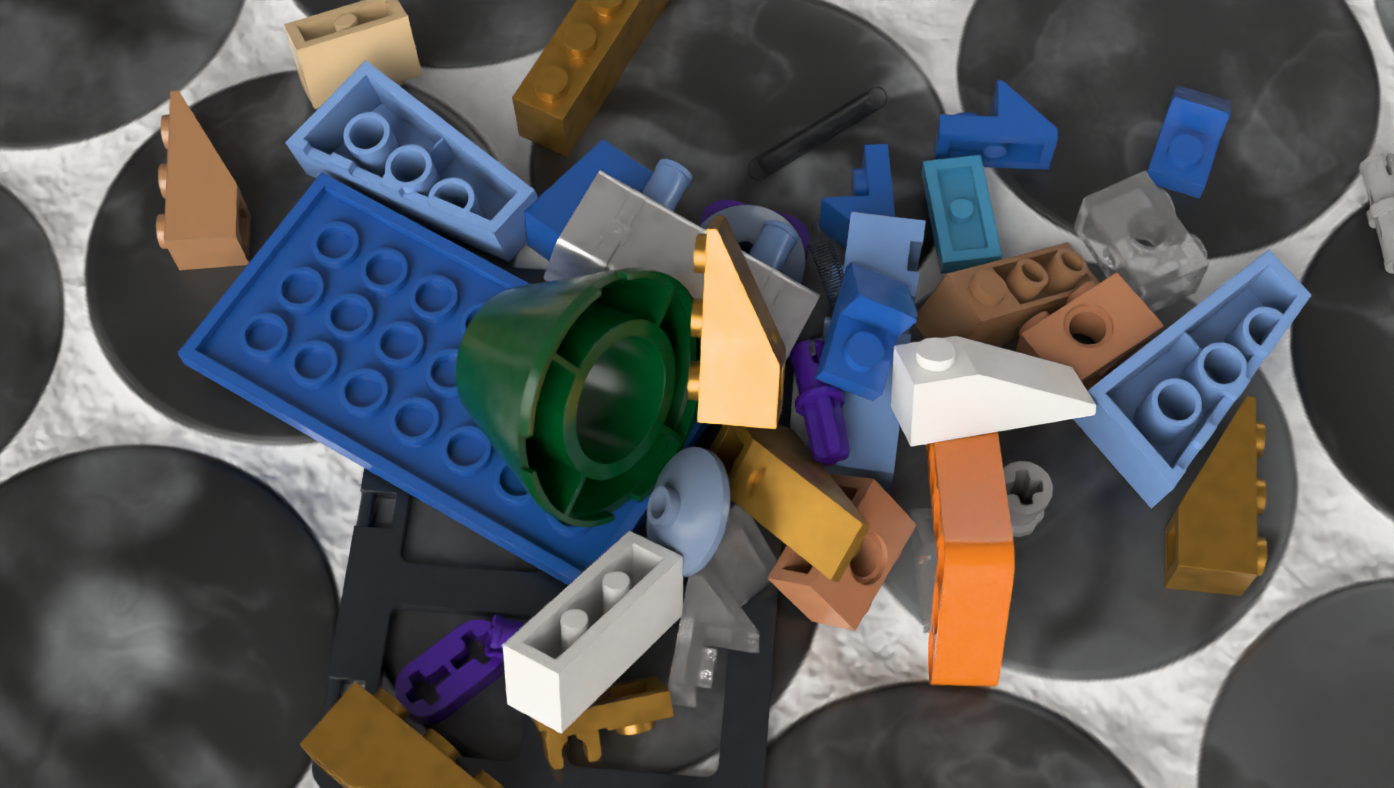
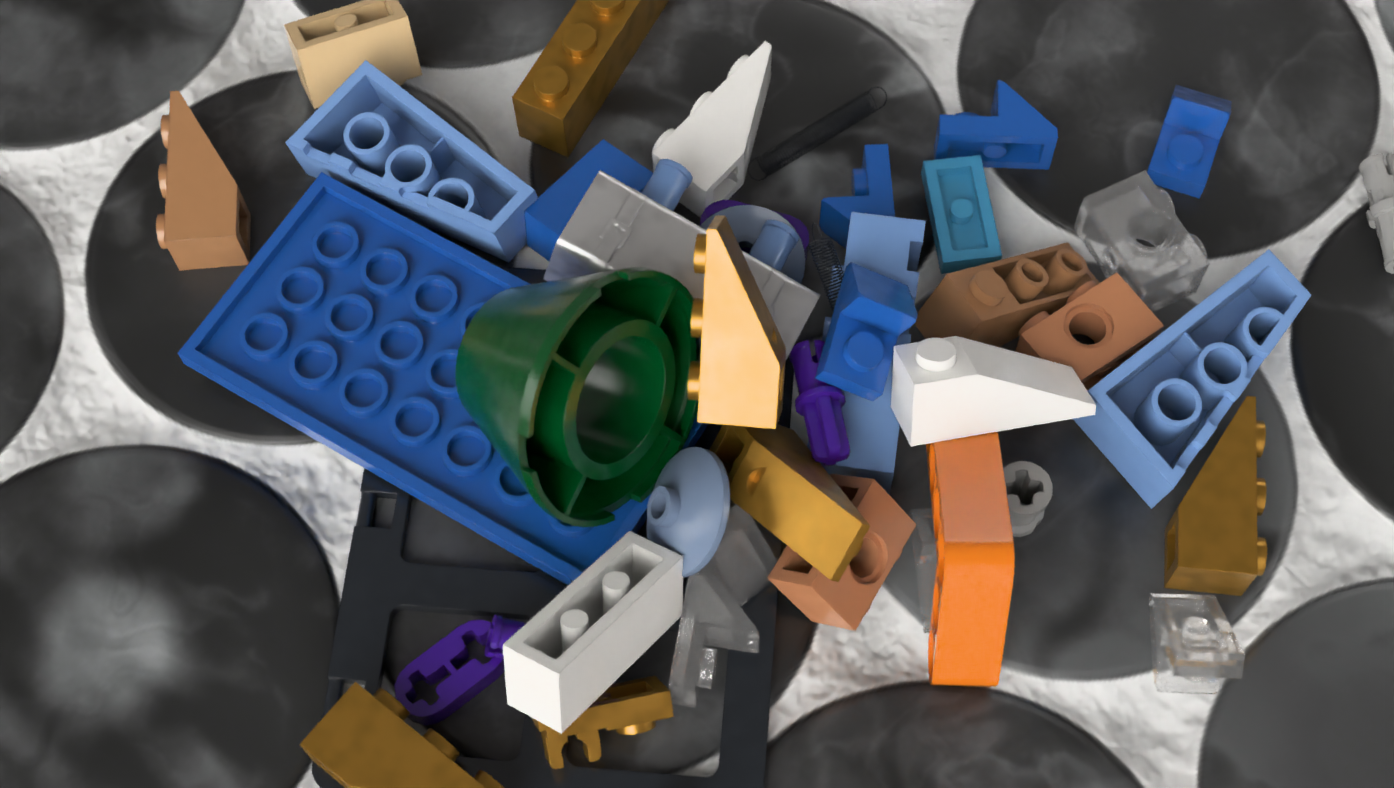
(720, 132): none -> white slope
(1192, 644): none -> clear slope

